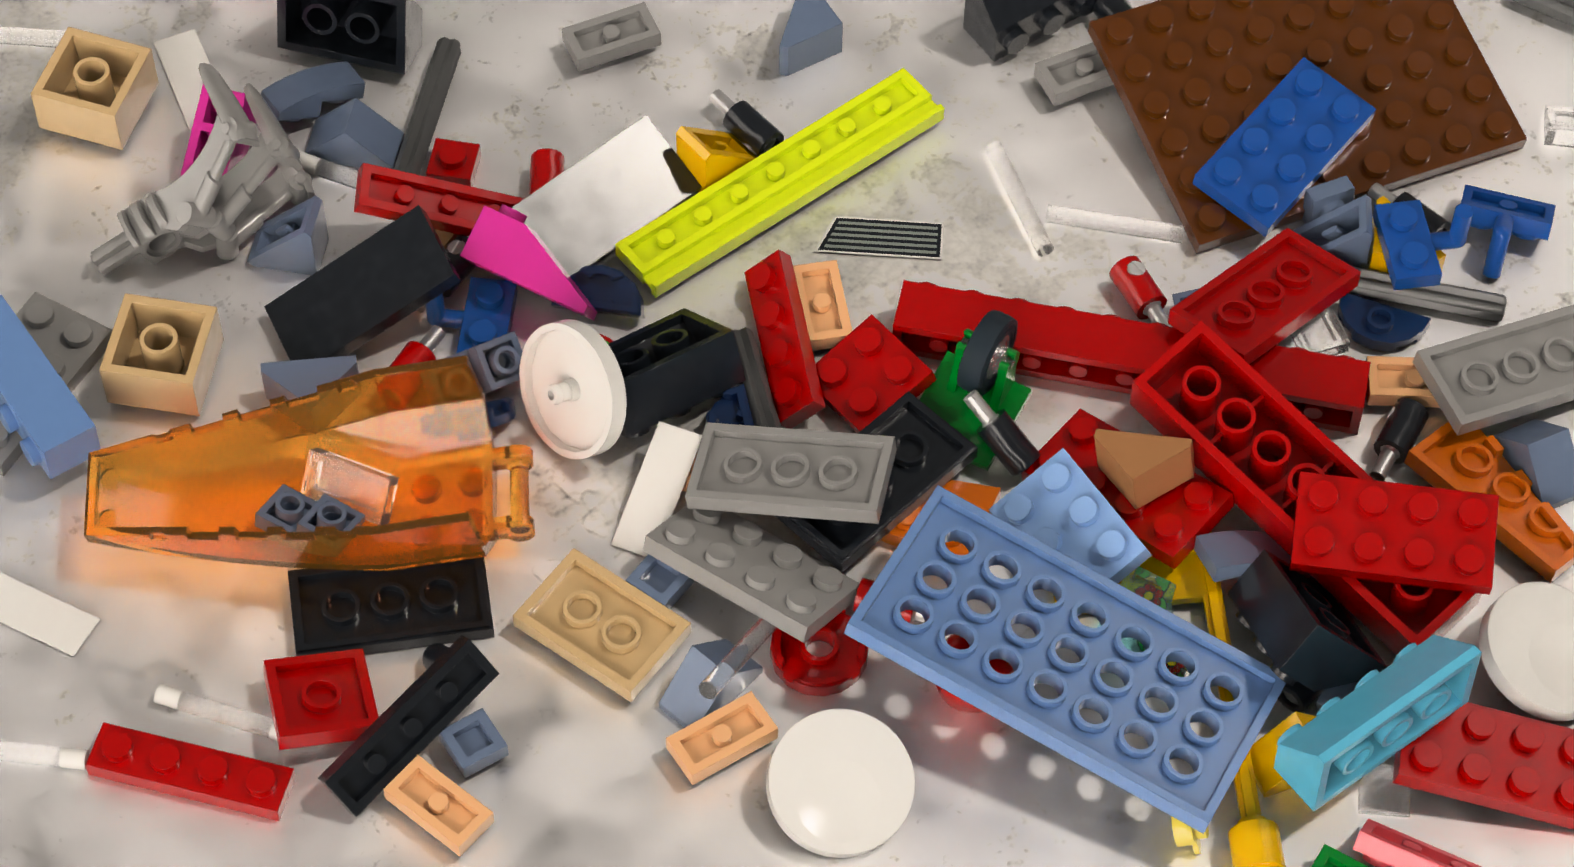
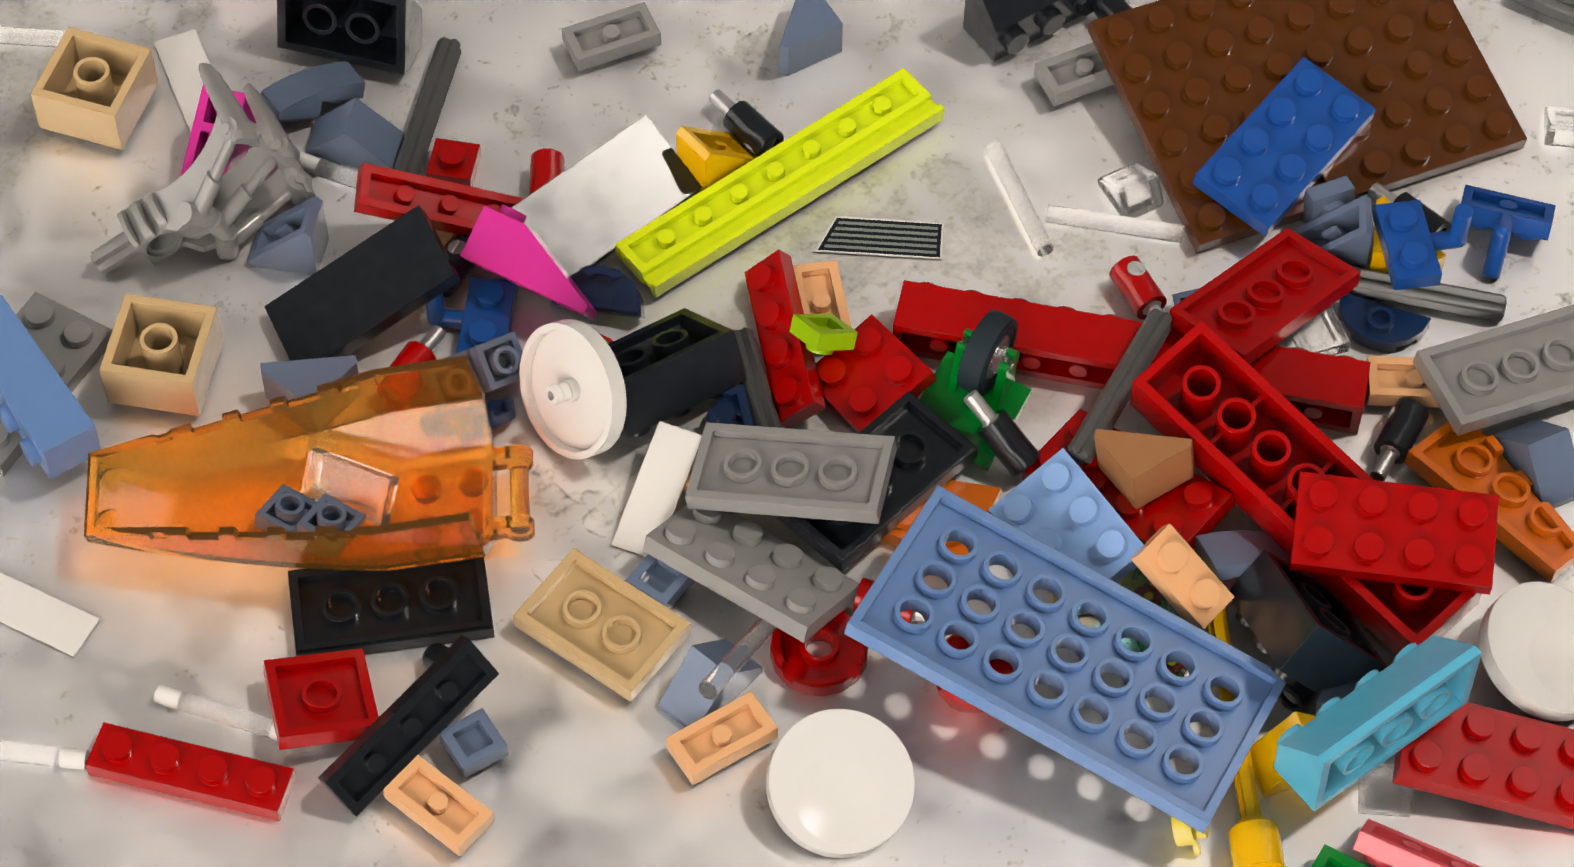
(823, 333): none -> lime plate
(1118, 387): none -> dark grey axle
(1132, 190): none -> clear slope
(1182, 577): none -> light nougat plate

